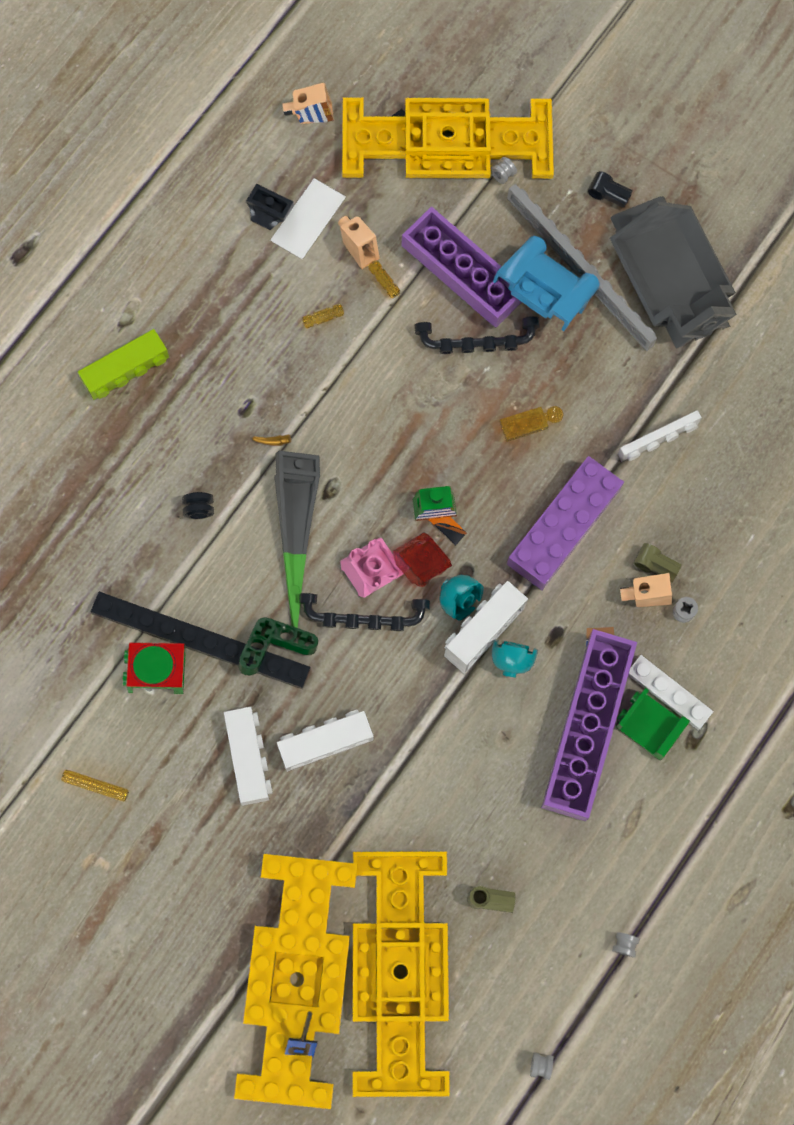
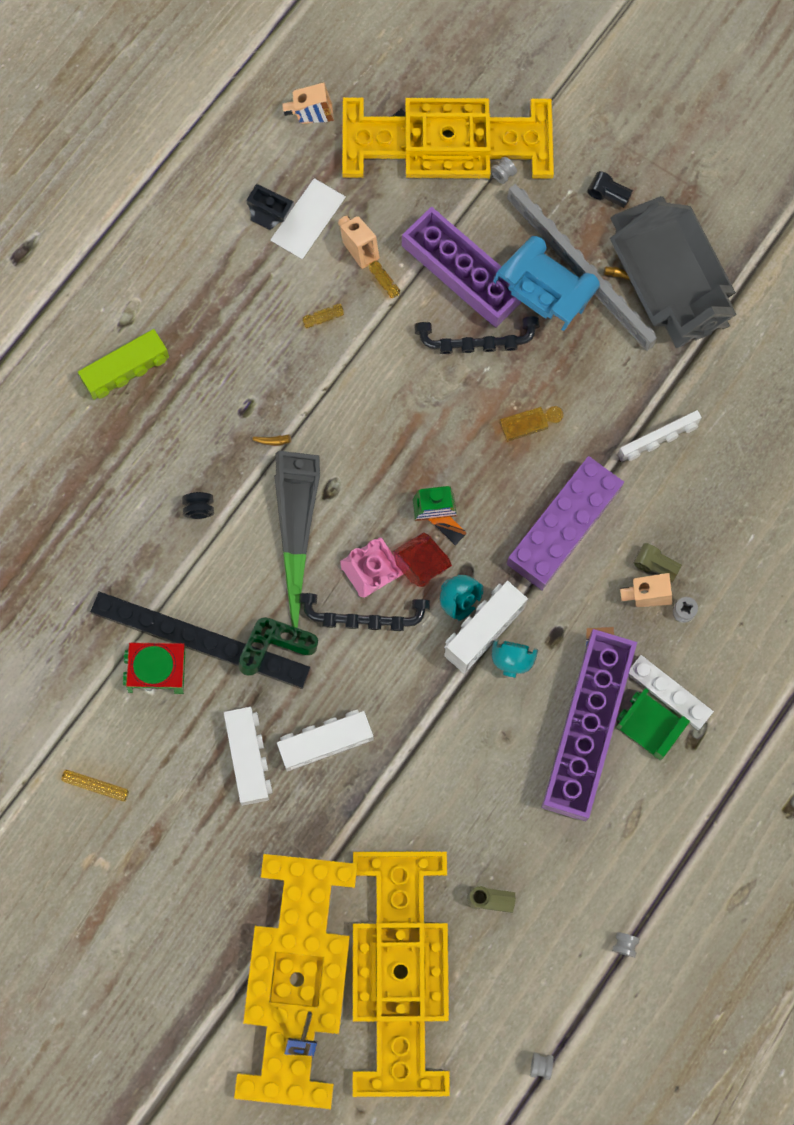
(616, 272): none -> pearl gold helmet

